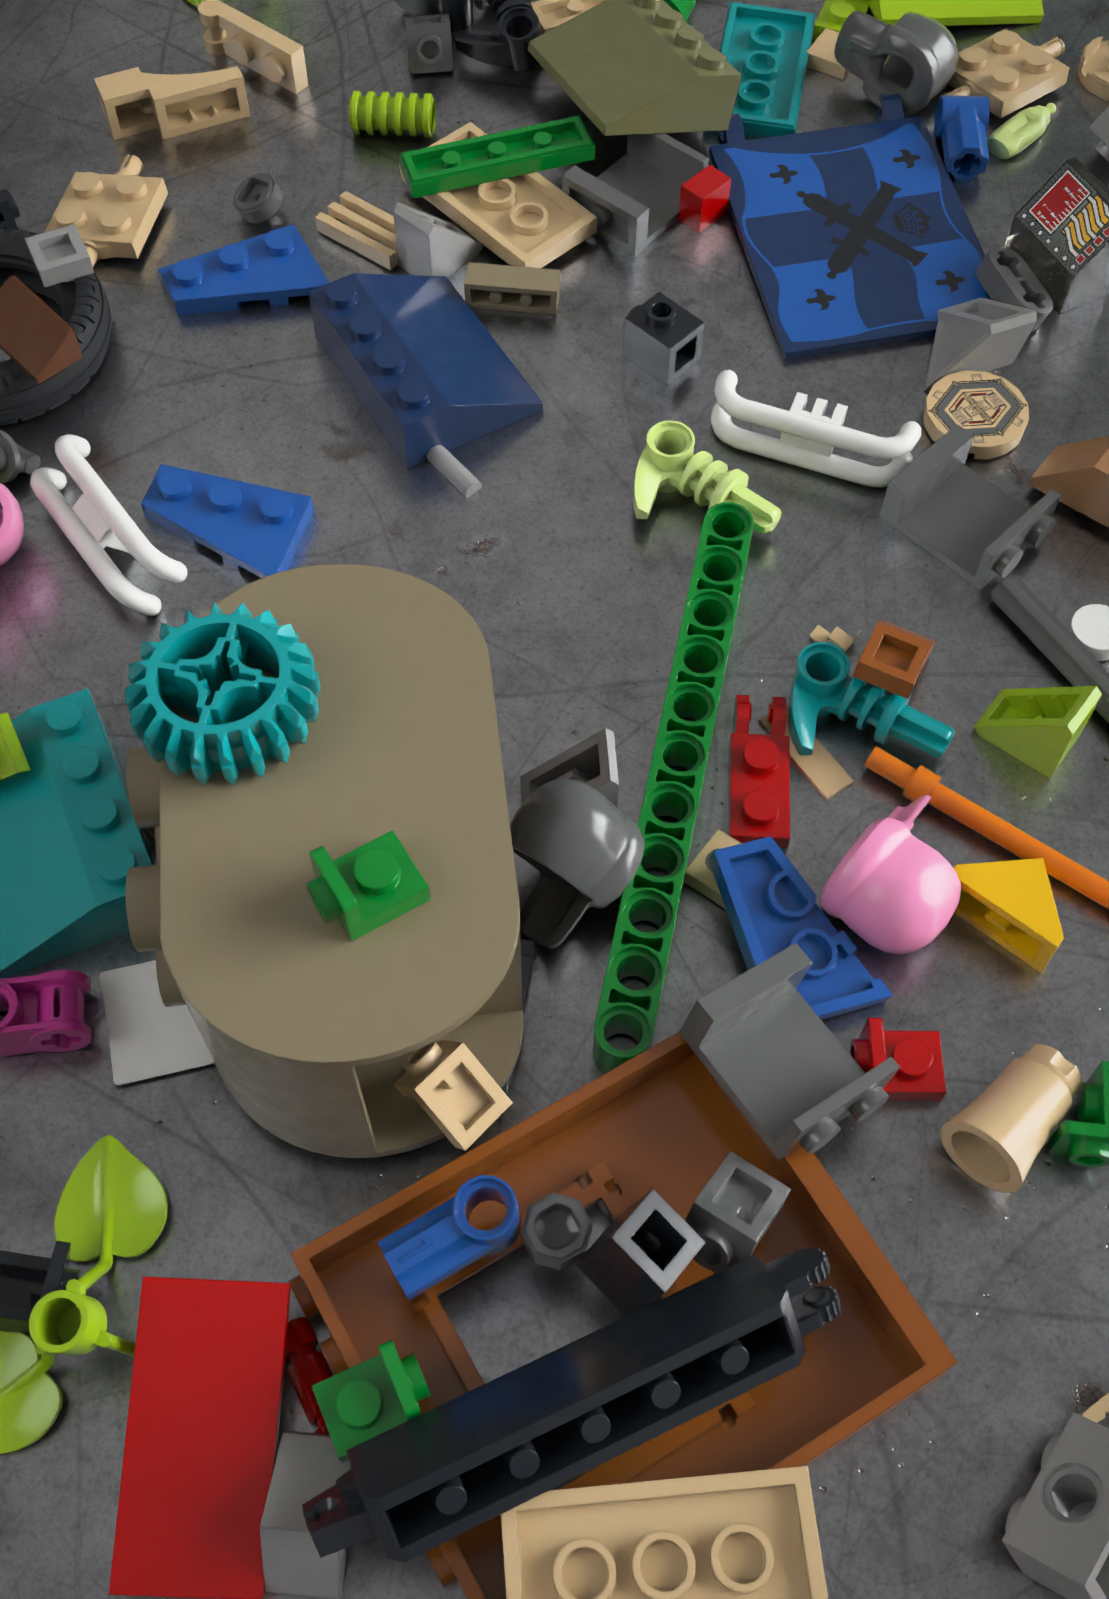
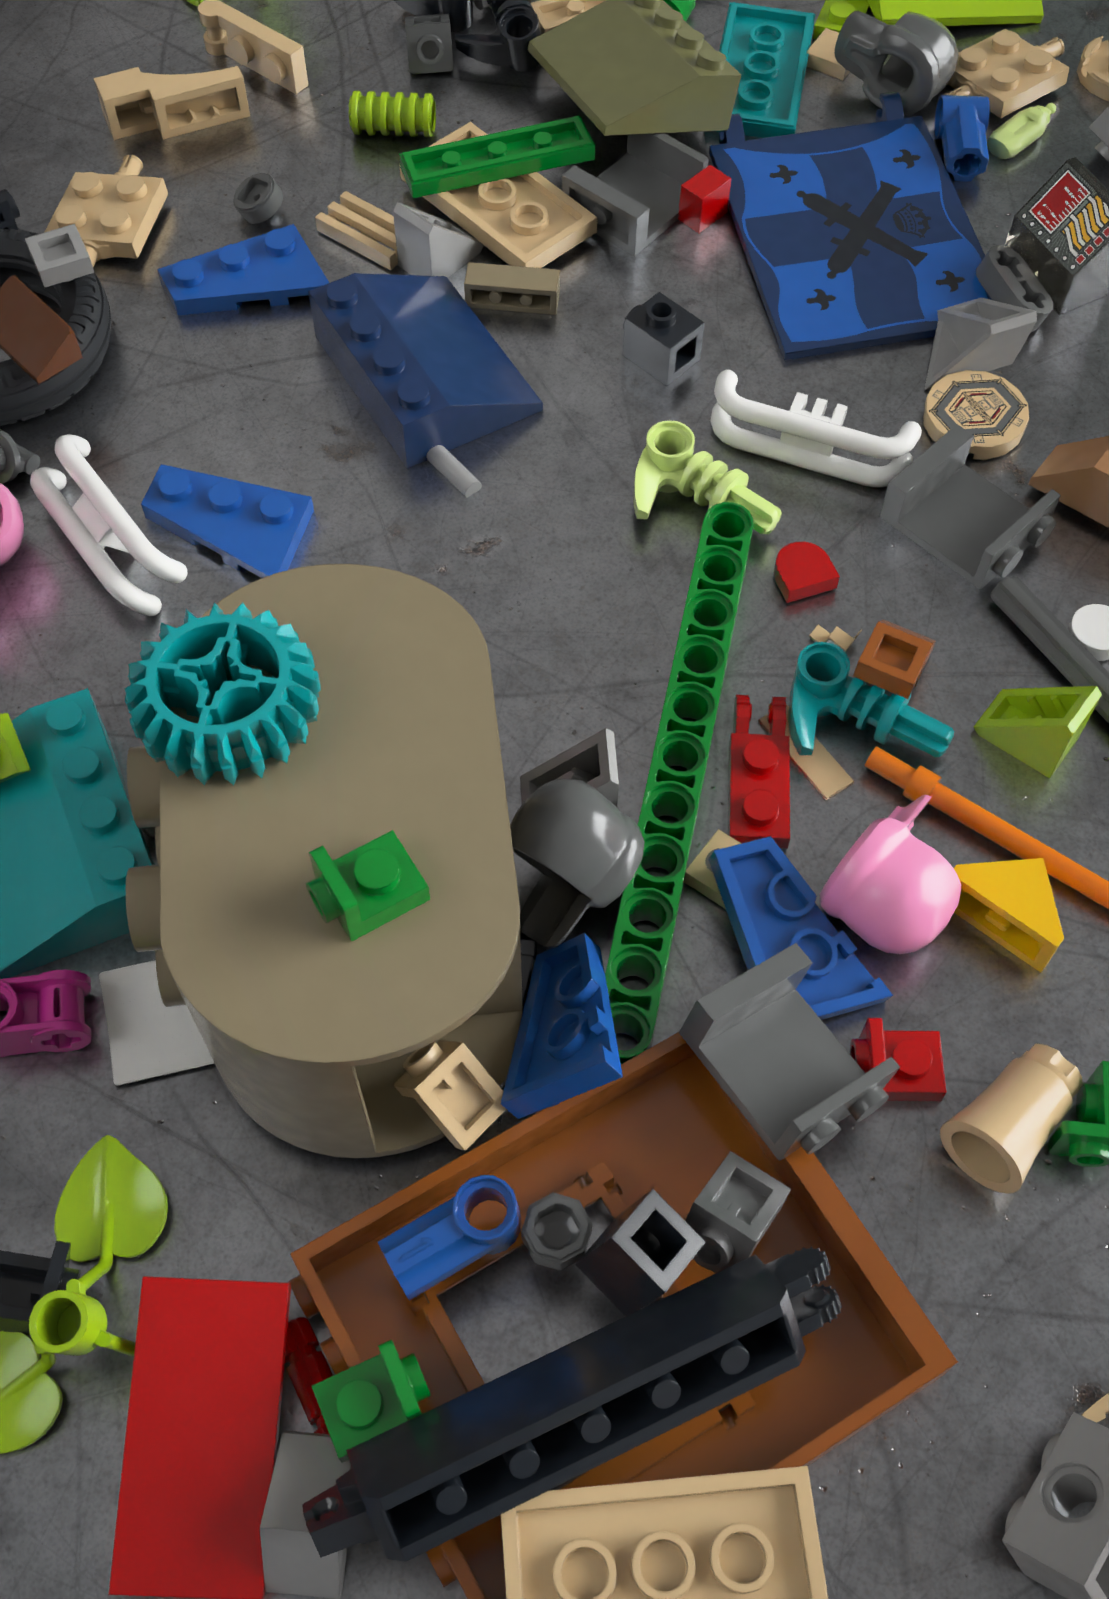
(564, 1031): none -> blue wing
(804, 571): none -> red tile

